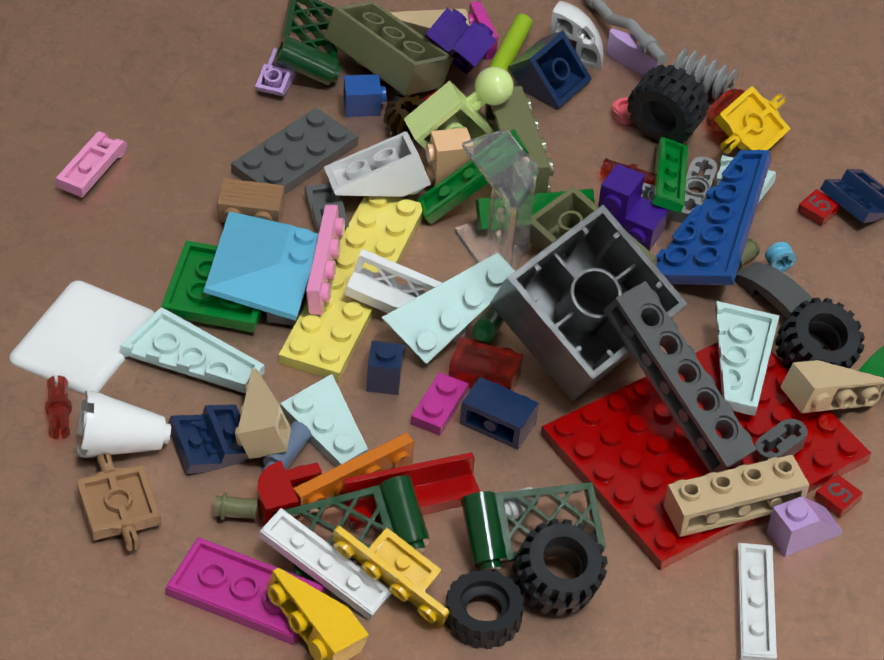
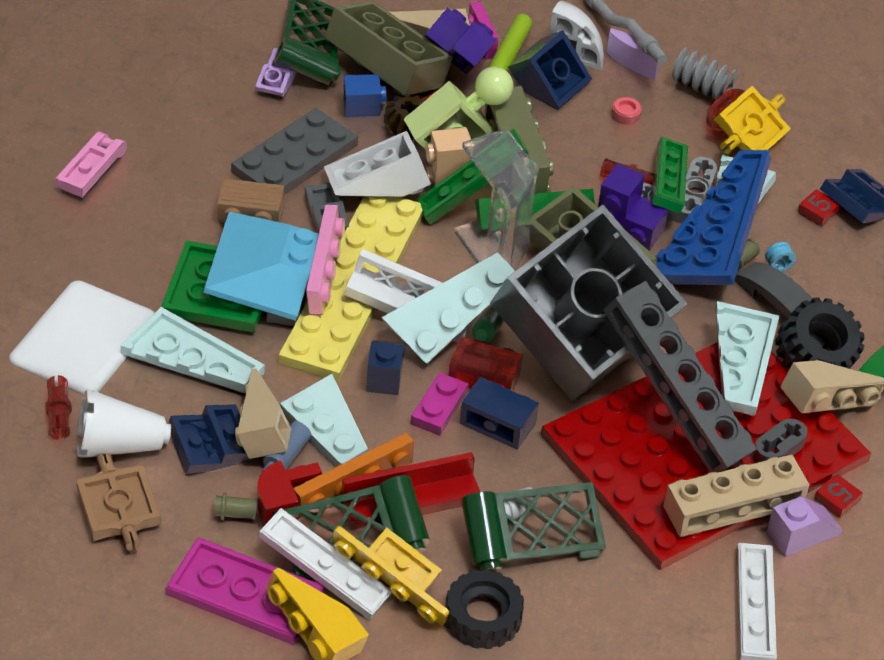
(575, 548): black tyre -> none
(668, 104): black tyre -> none

